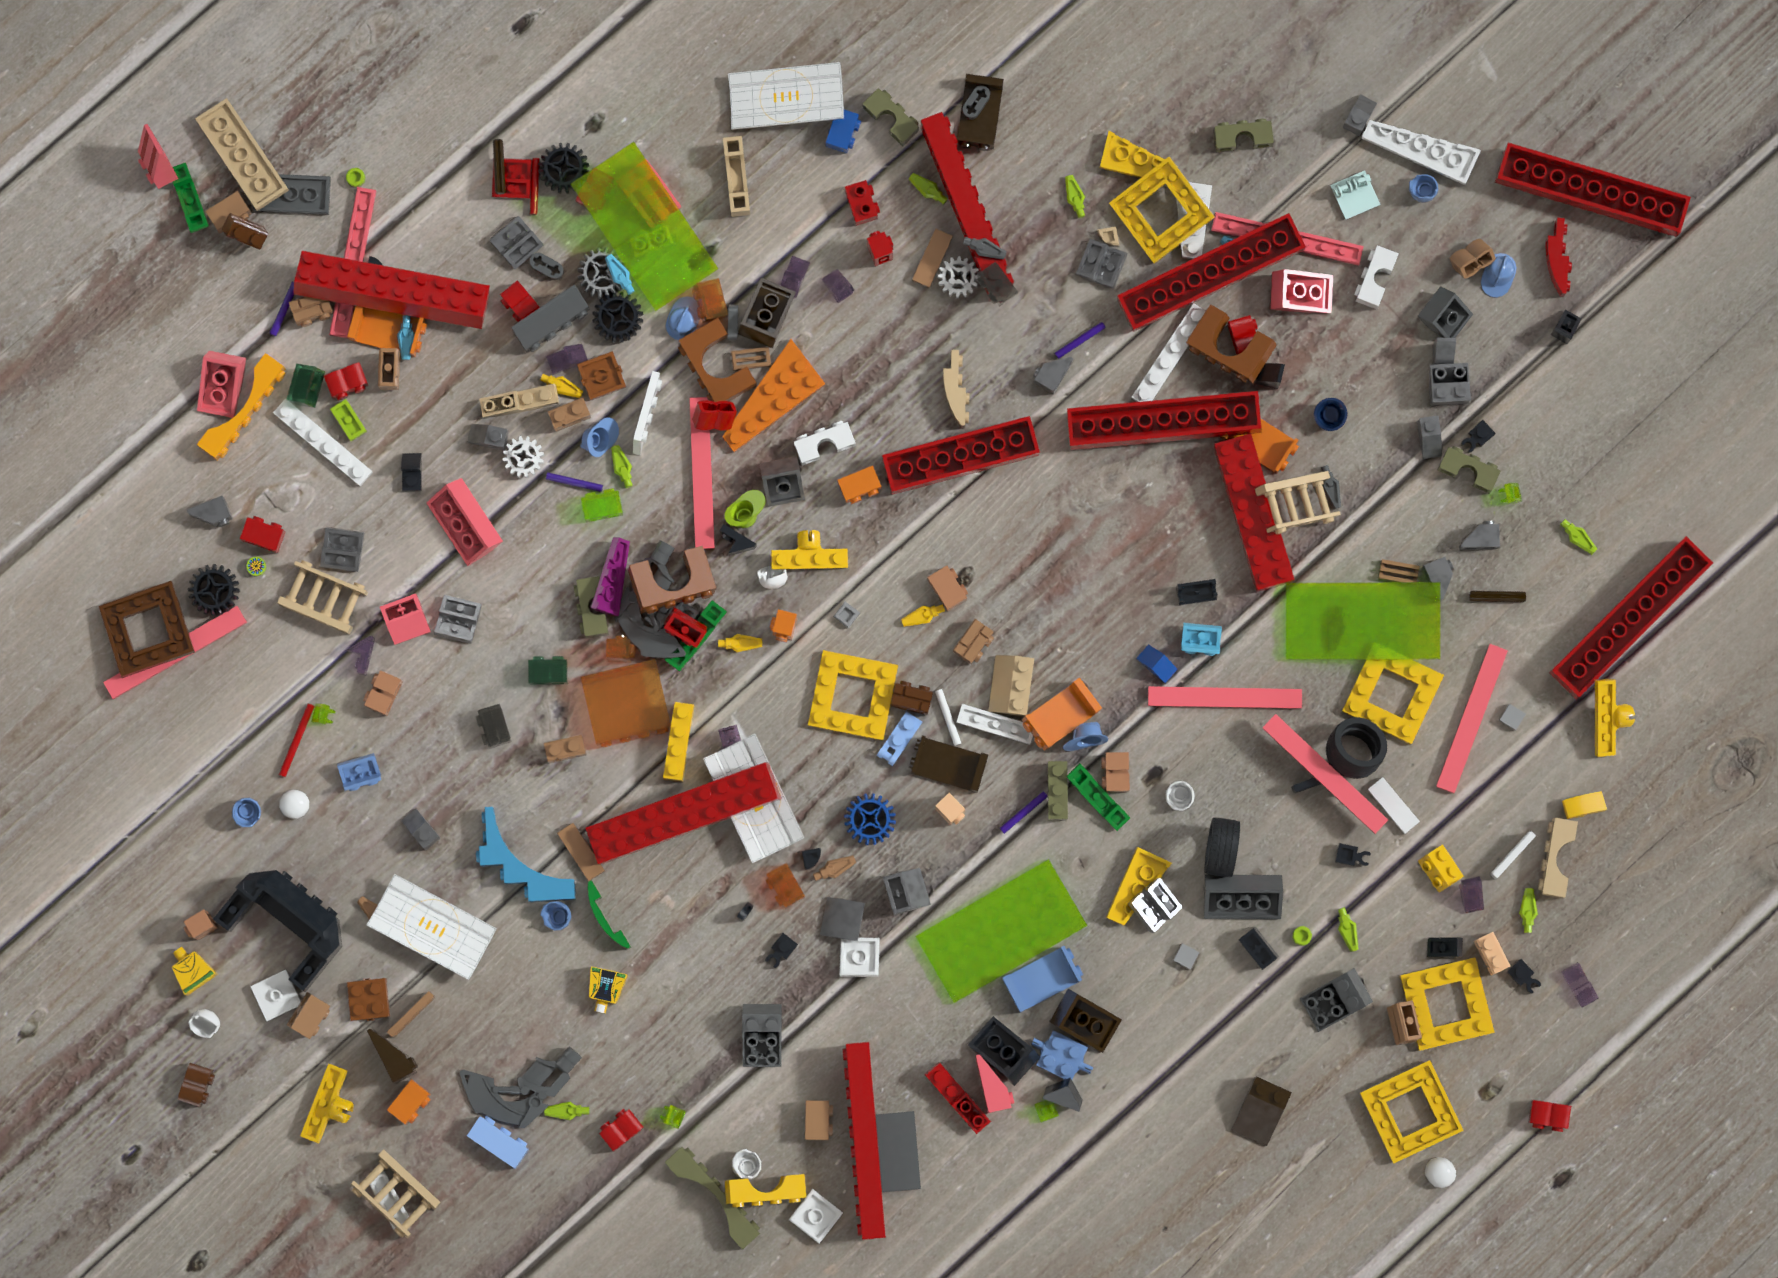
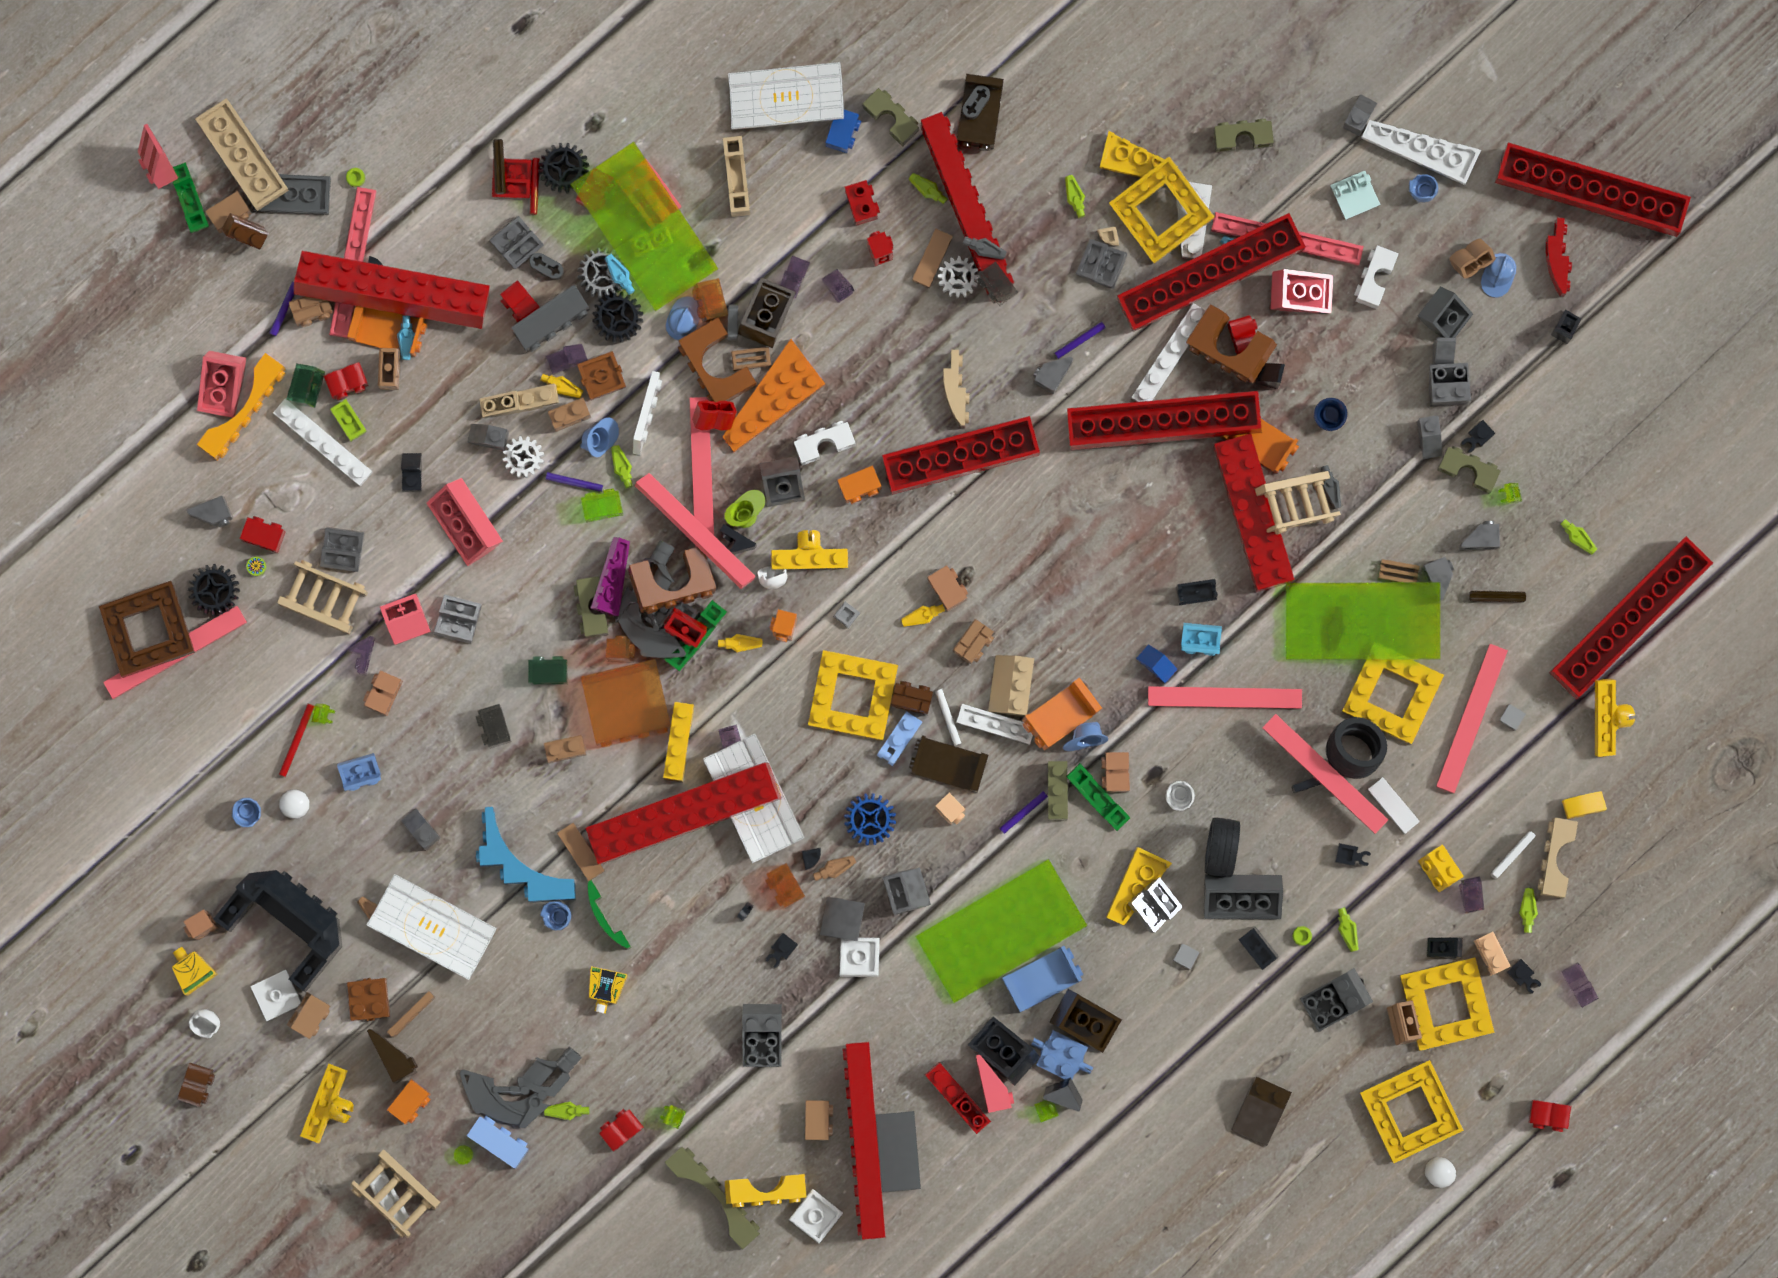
(463, 1154): none -> clear neon green tile
(695, 531): none -> coral tile
(746, 1164): white hair -> none

